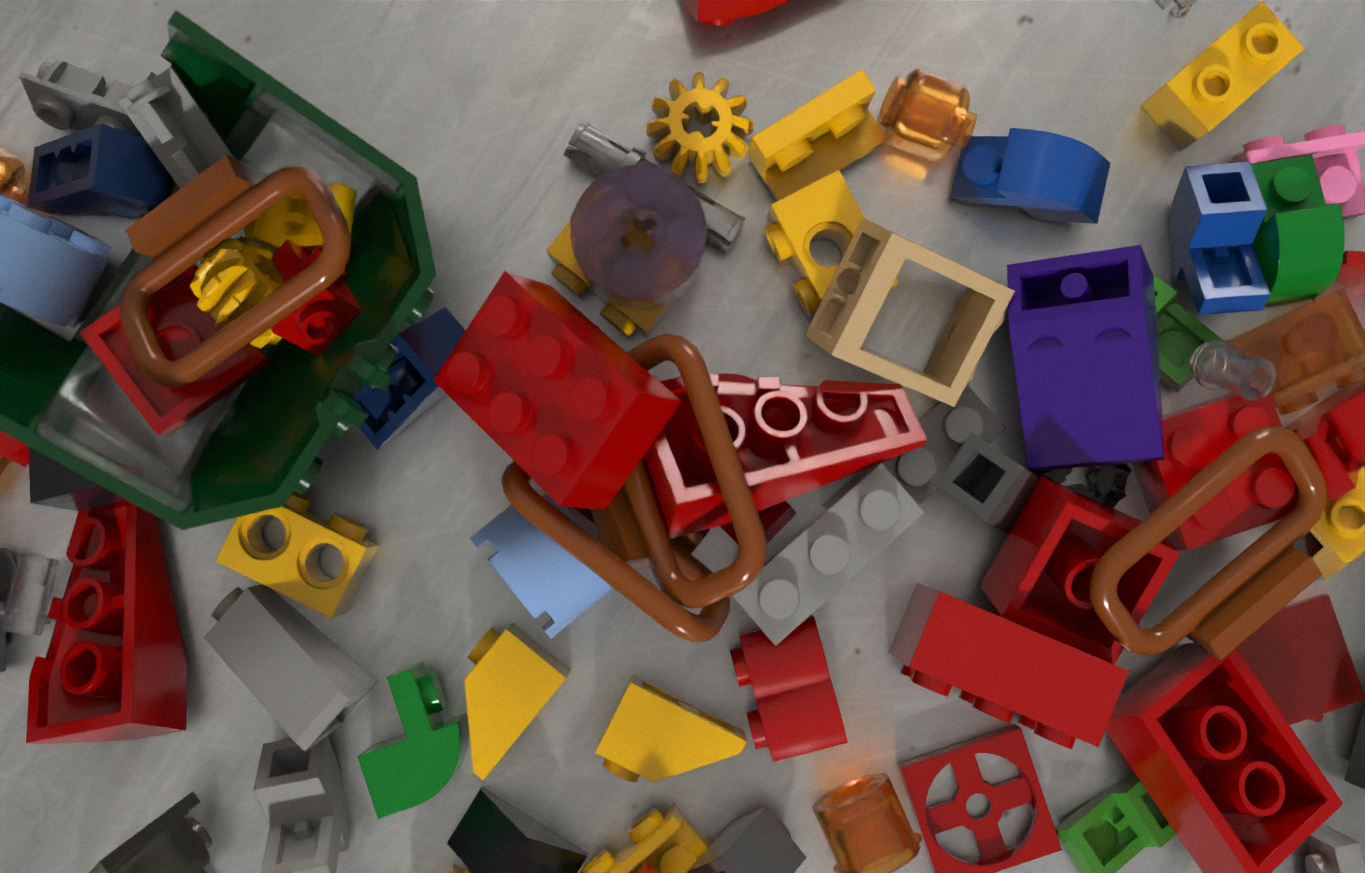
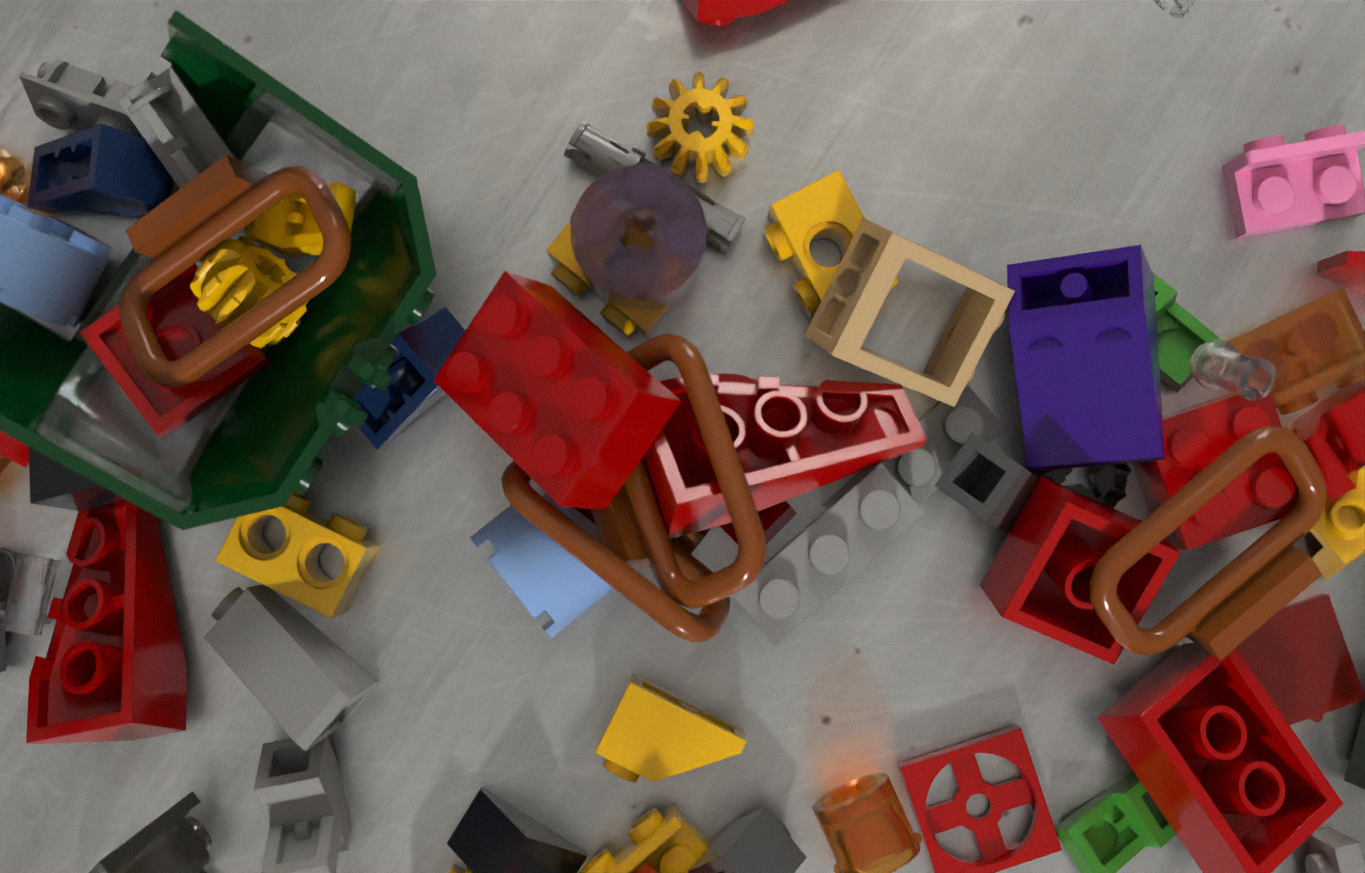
(322, 317): red bracket -> none
(422, 760): green brick -> none
(506, 692): yellow slope -> none
(791, 691): red brick -> none
(818, 137): yellow bracket -> none
(927, 115): clear orange head -> none
(1006, 668): red brick -> none
(1033, 170): blue brick -> none
(1213, 235): blue brick -> none
(1223, 76): yellow brick -> none
(1300, 236): green brick -> none

